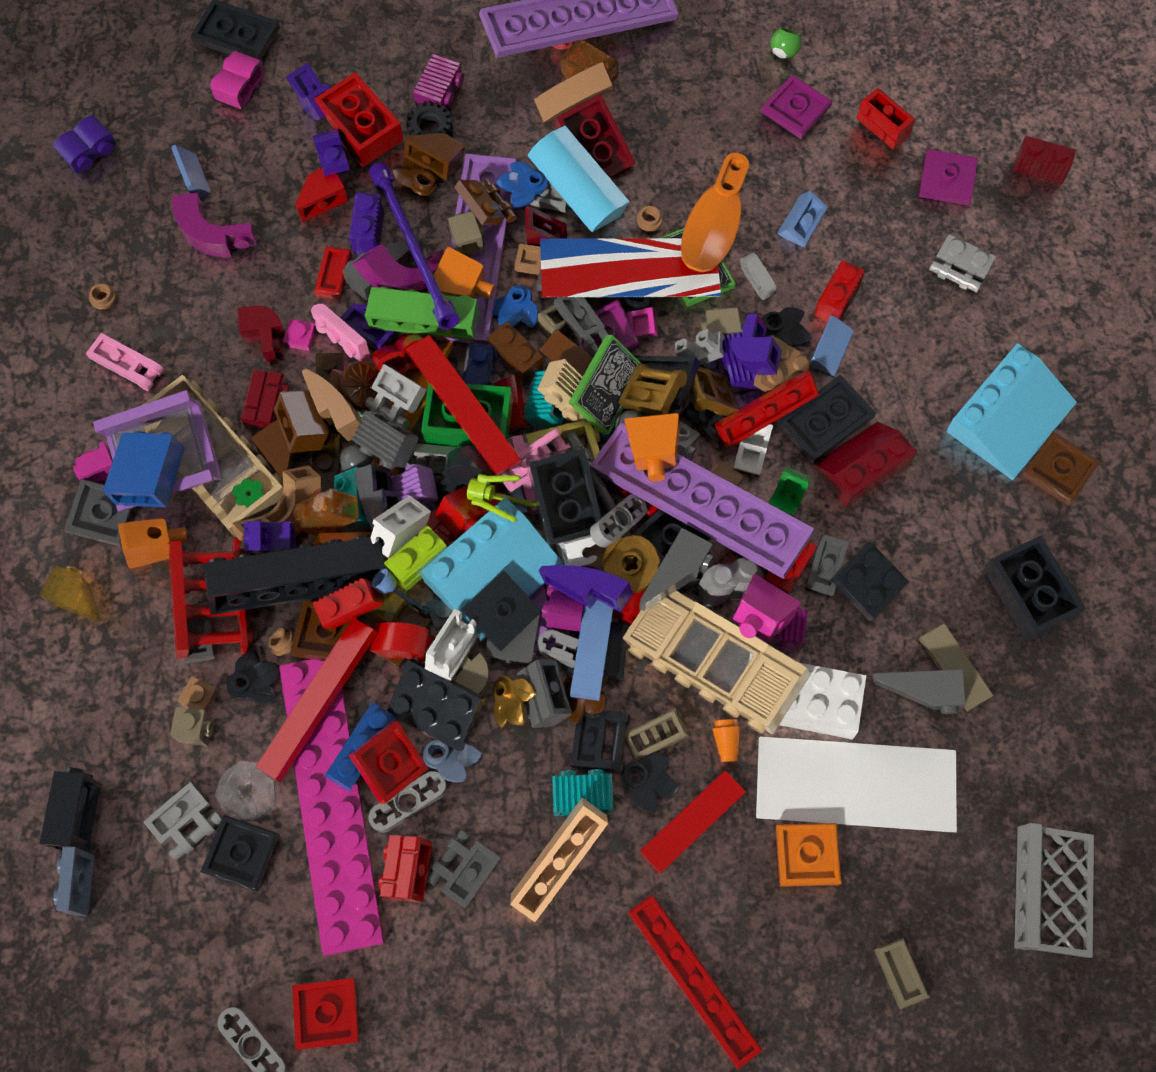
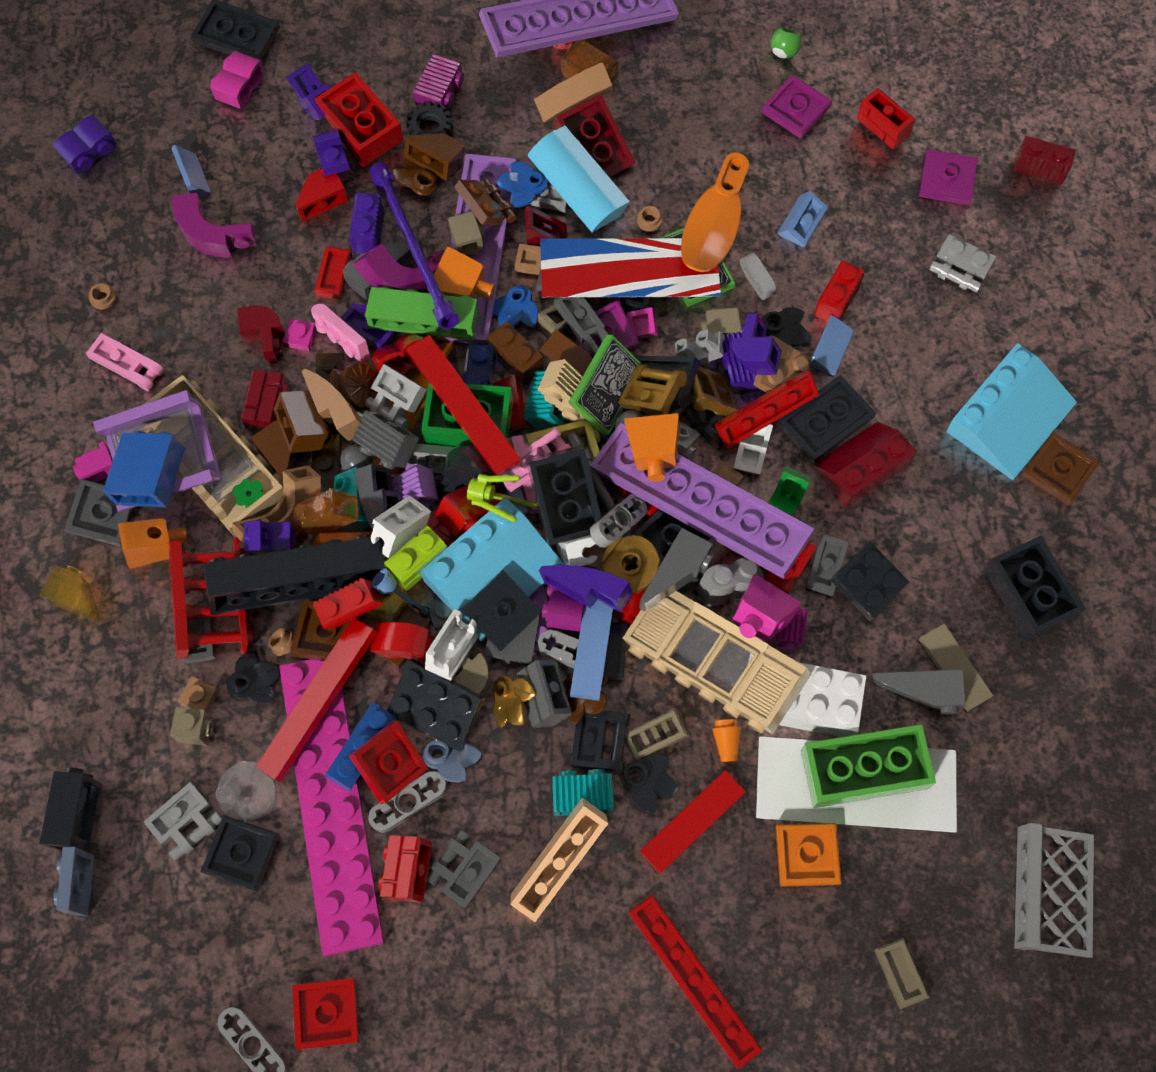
(867, 766): none -> bright green brick

